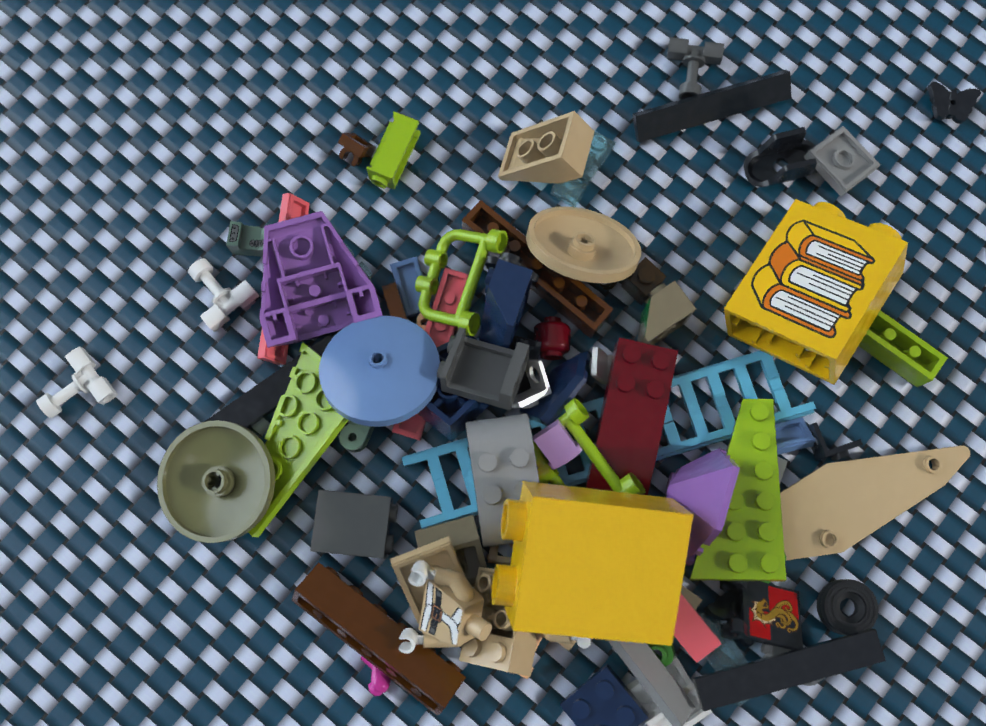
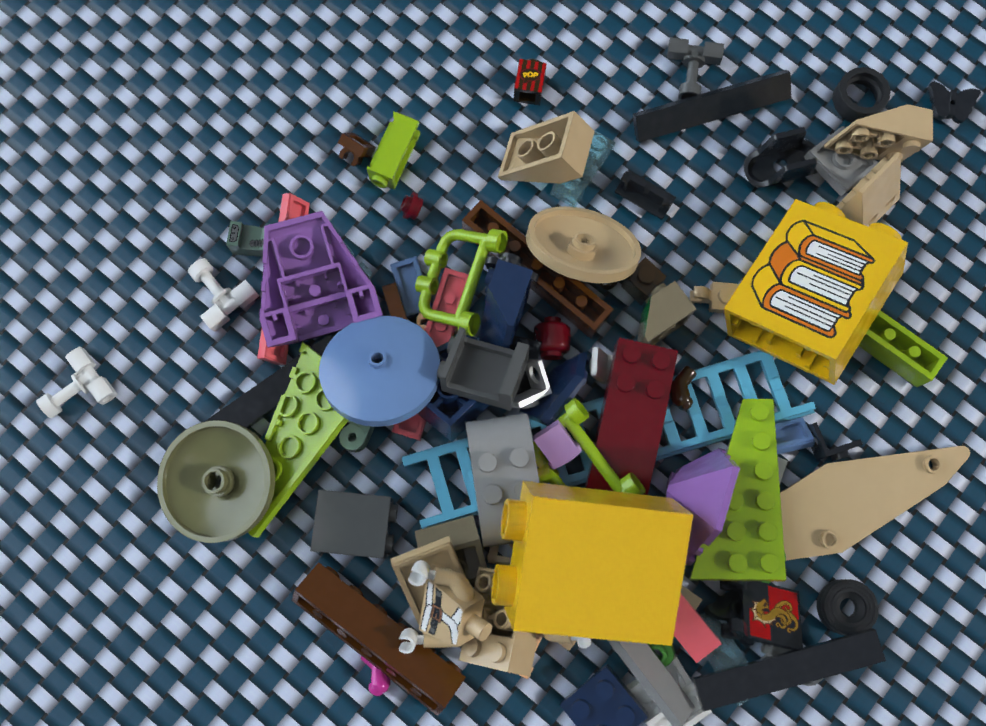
(411, 206): none -> dark red plate
(529, 81): none -> dark brown brick
(645, 194): none -> black hinge
(679, 389): none -> dark brown arm
(716, 296): none -> tan plate
(865, 76): none -> black tyre
(874, 193): none -> tan slope
(886, 133): none -> tan slope

